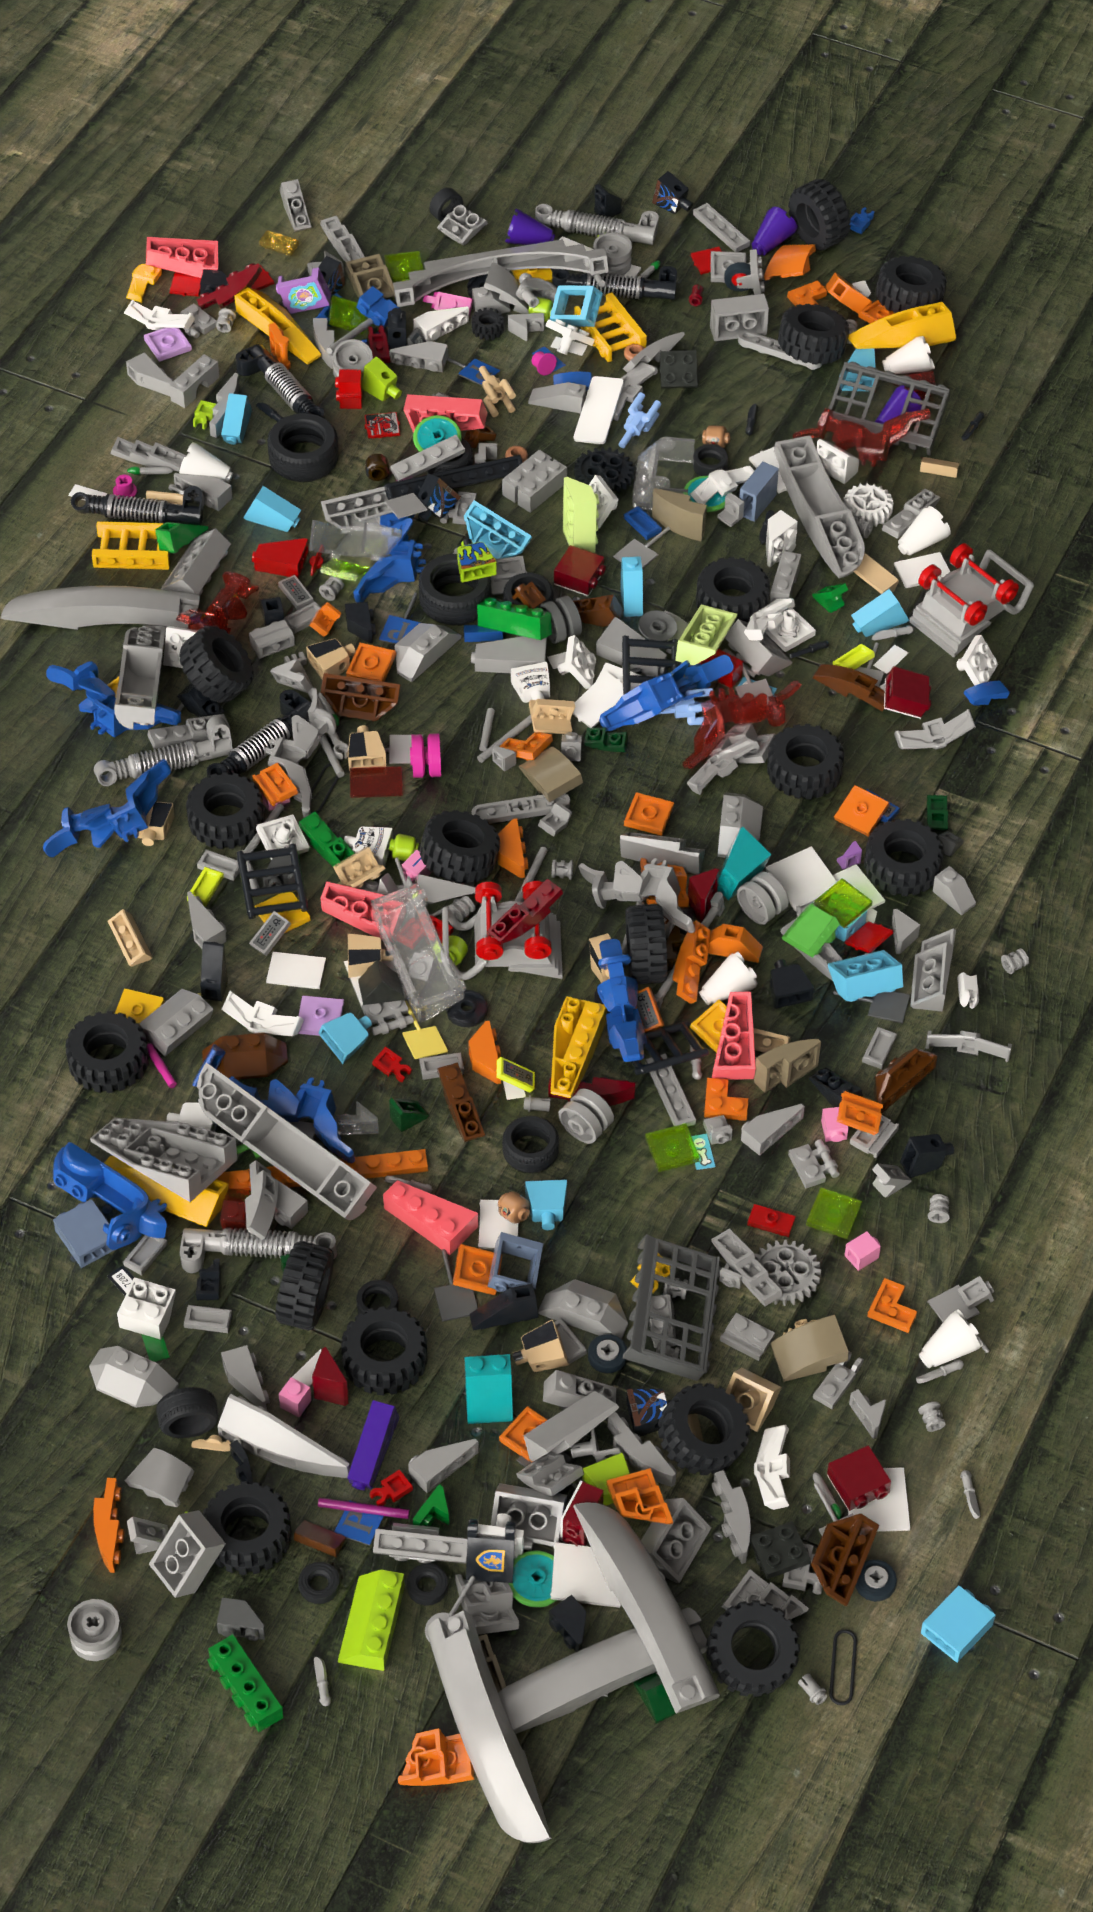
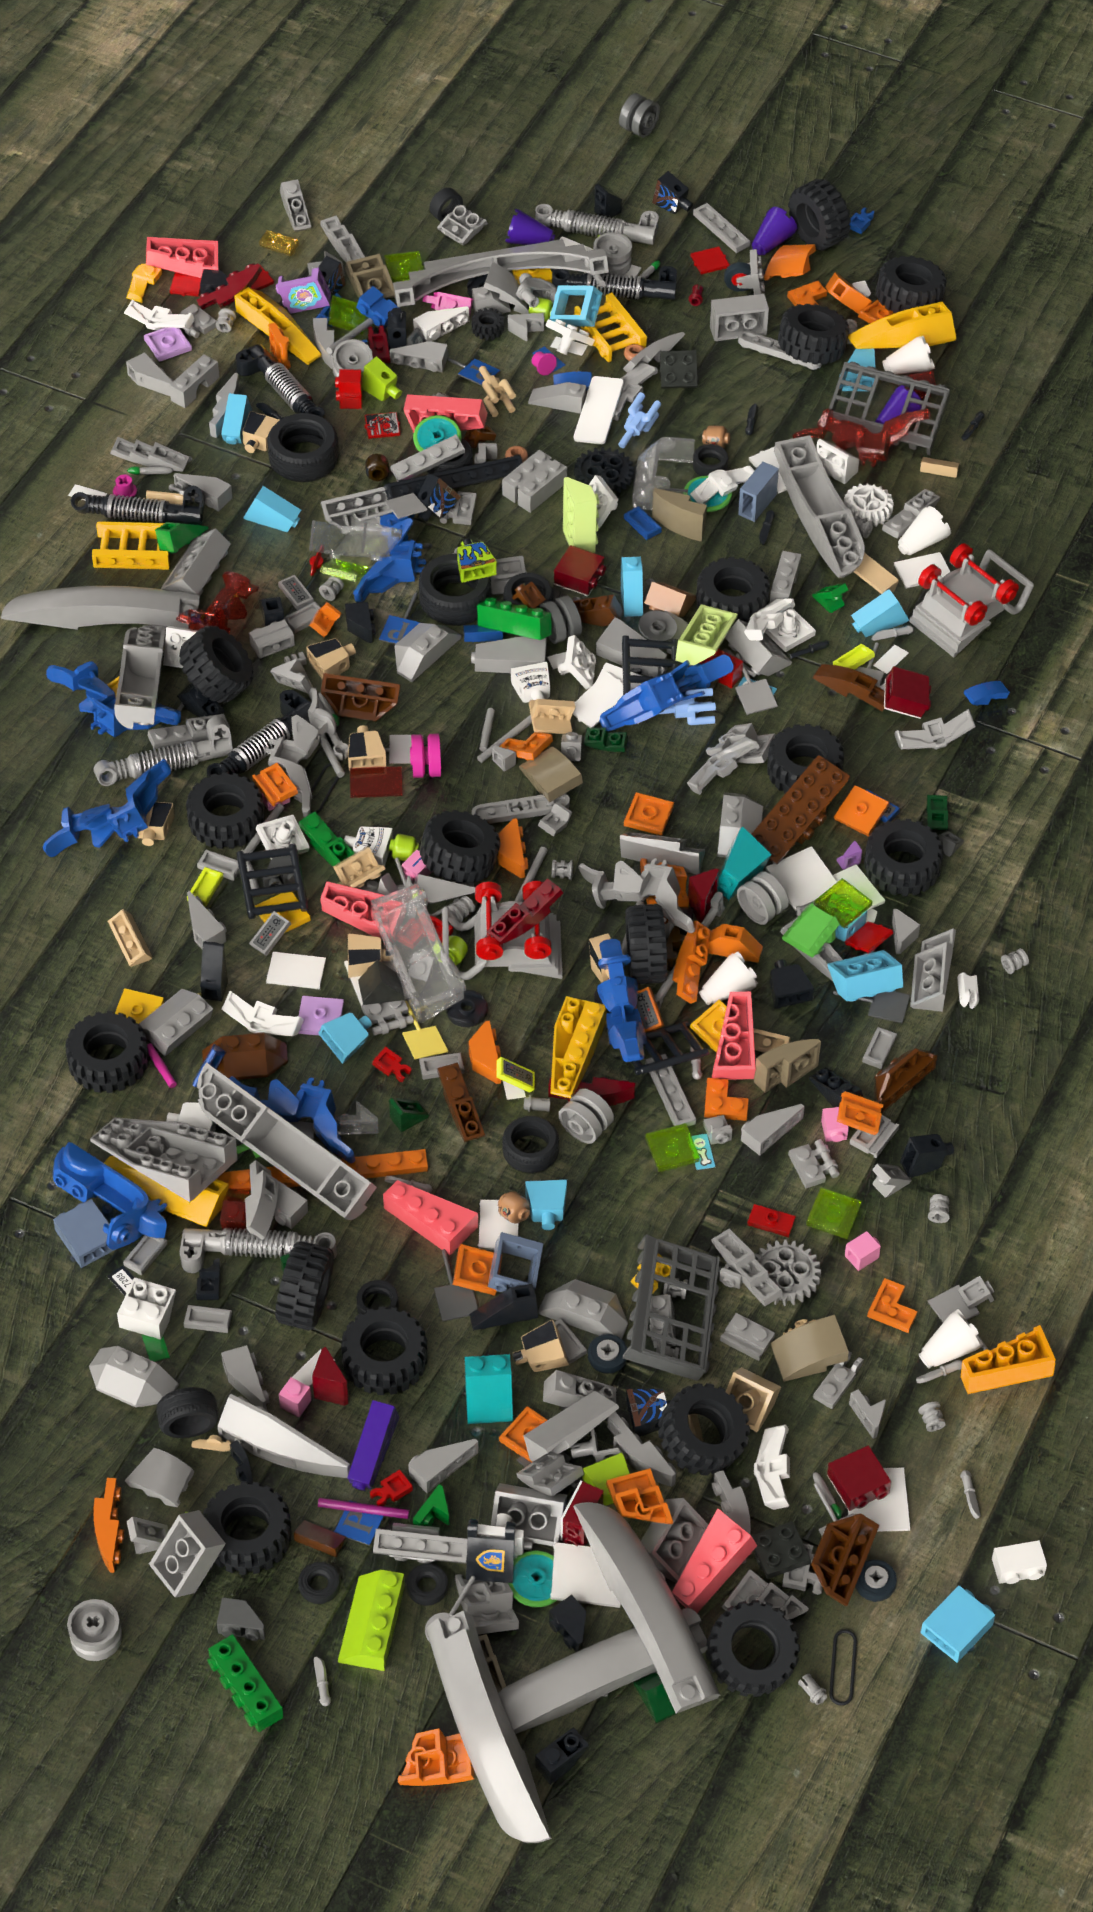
(203, 413): lime plate -> none
(203, 463): white cone -> none
(256, 431): none -> tan torso
(281, 557): red slope -> none
(371, 662): orange plate -> none
(498, 534): medium azure wedge -> none
(560, 1755): none -> black slope
(637, 549): light grey piece -> none
(639, 115): none -> dark grey wheel
(669, 598): none -> slope
(713, 1561): none -> coral wedge
(721, 261): light grey plate -> none
(731, 709): clear red piece -> none
(733, 510): light grey bracket -> none
(780, 536): white slope -> none
(800, 809): none -> reddish brown bracket
(953, 890): light grey slope -> none
(968, 1043): light grey plate -> none
(978, 661): white plate -> none
(1009, 1363): none -> light orange wedge
(1019, 1562): none -> white brick

